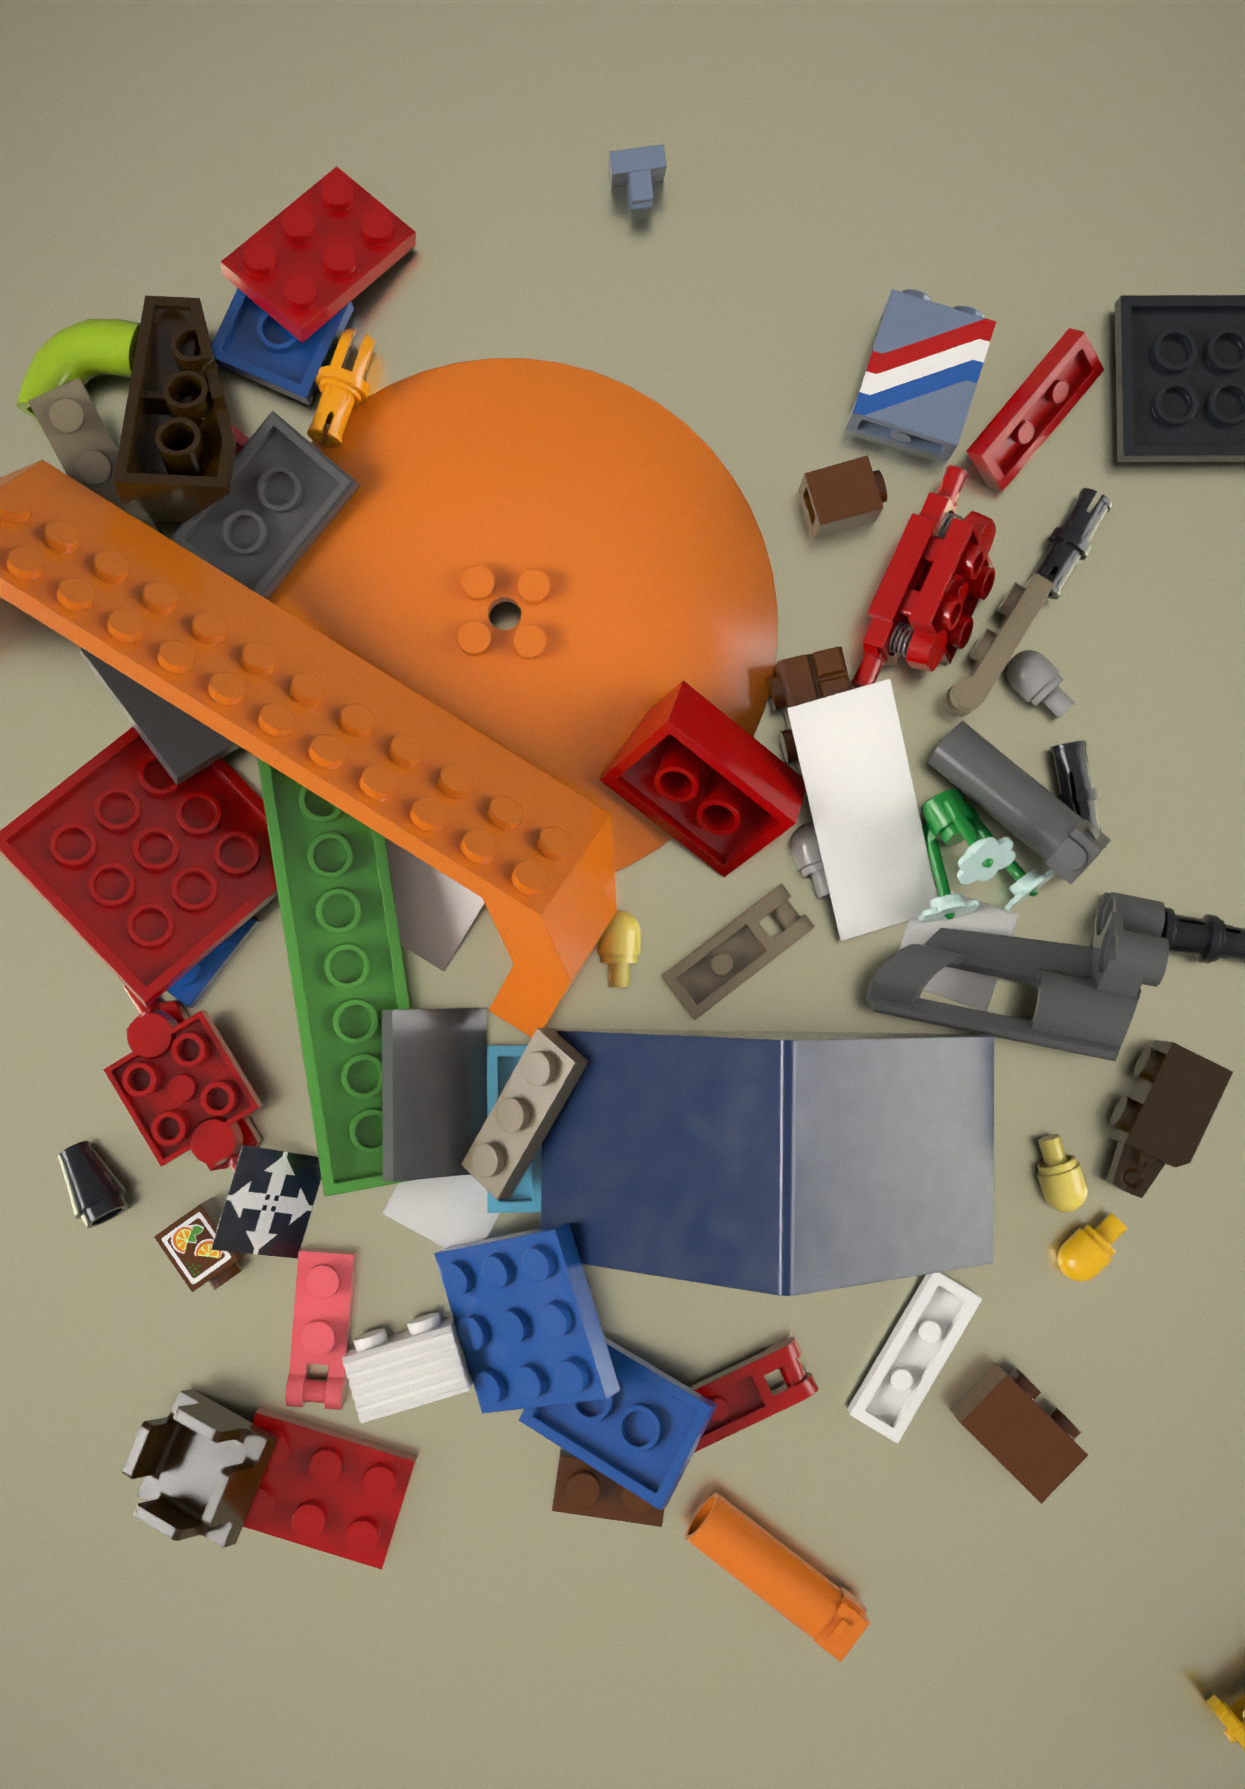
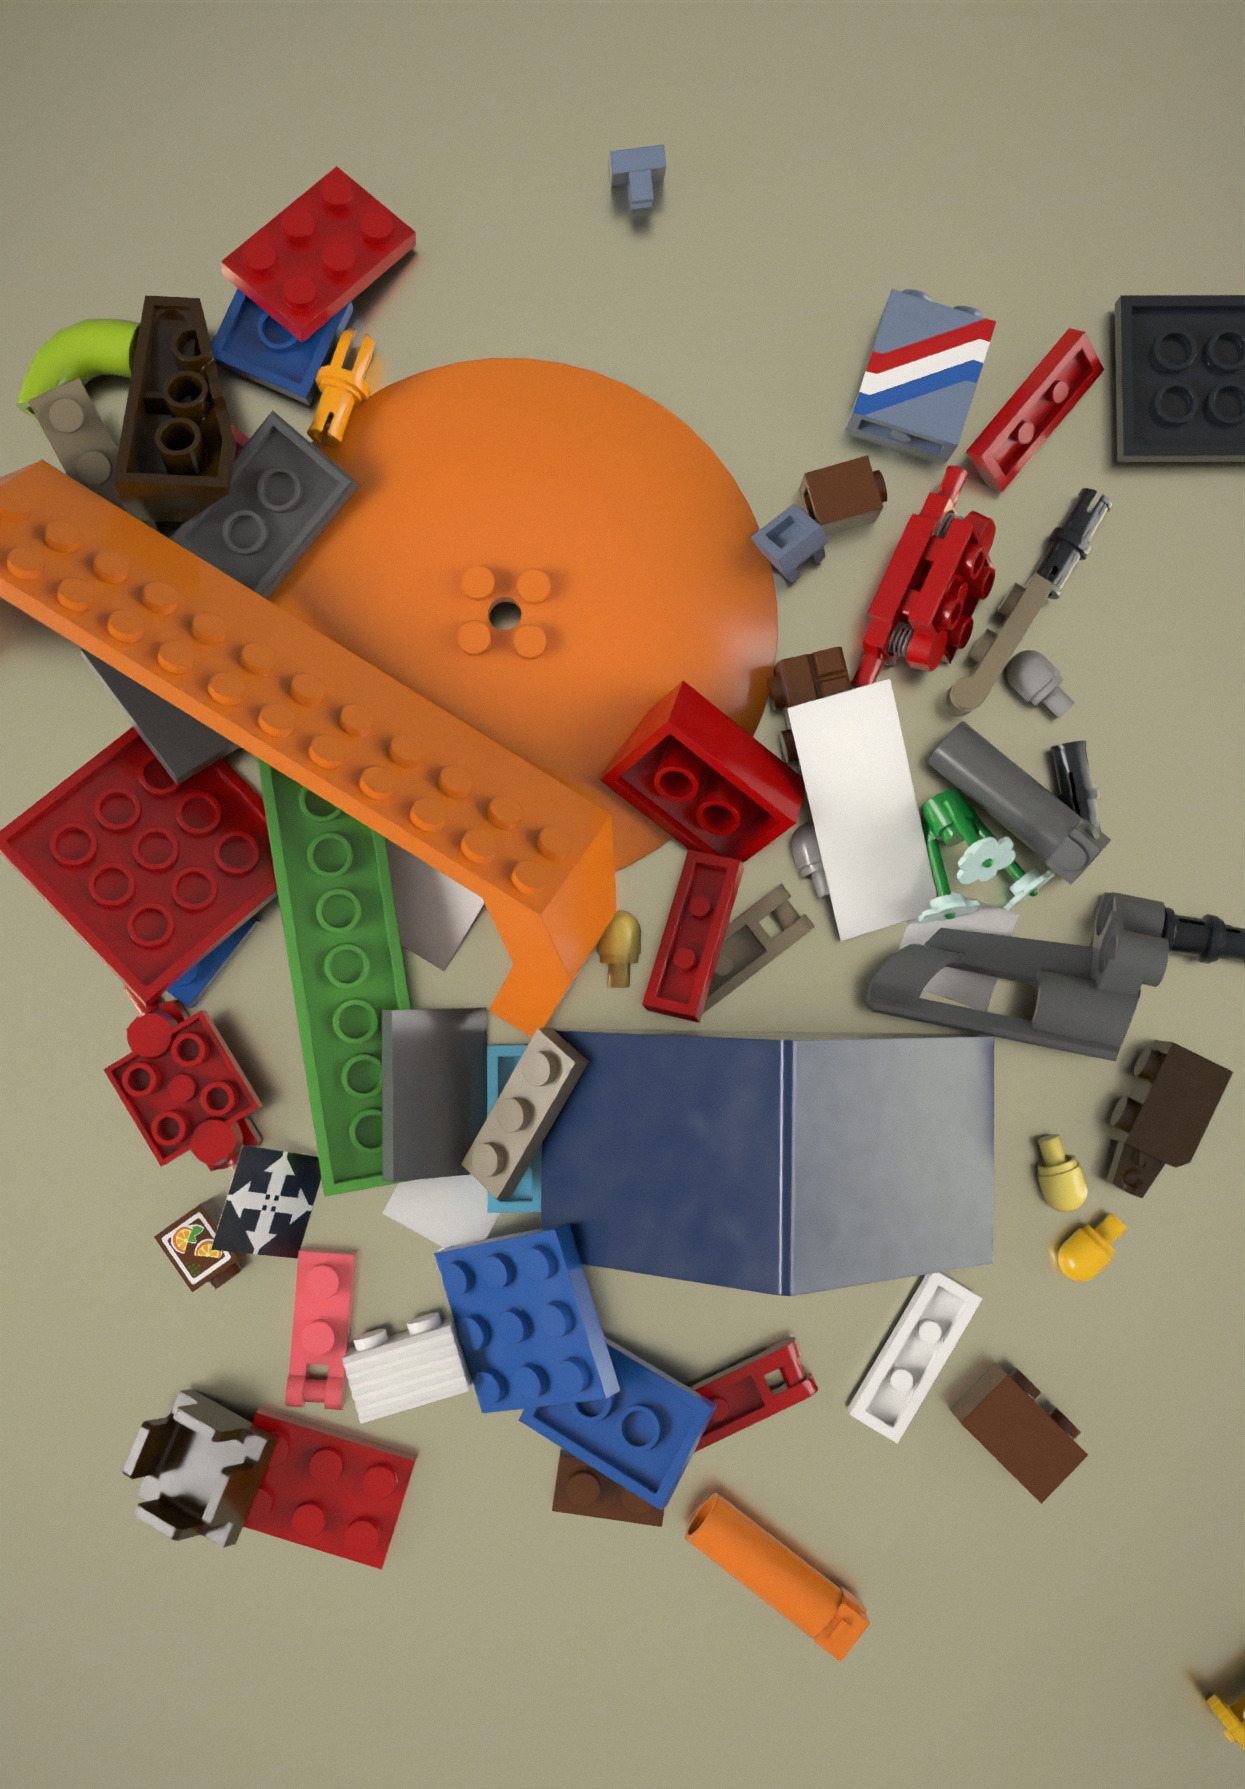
(91, 1185): black cone -> none
(693, 936): none -> red plate
(791, 541): none -> sand blue tile

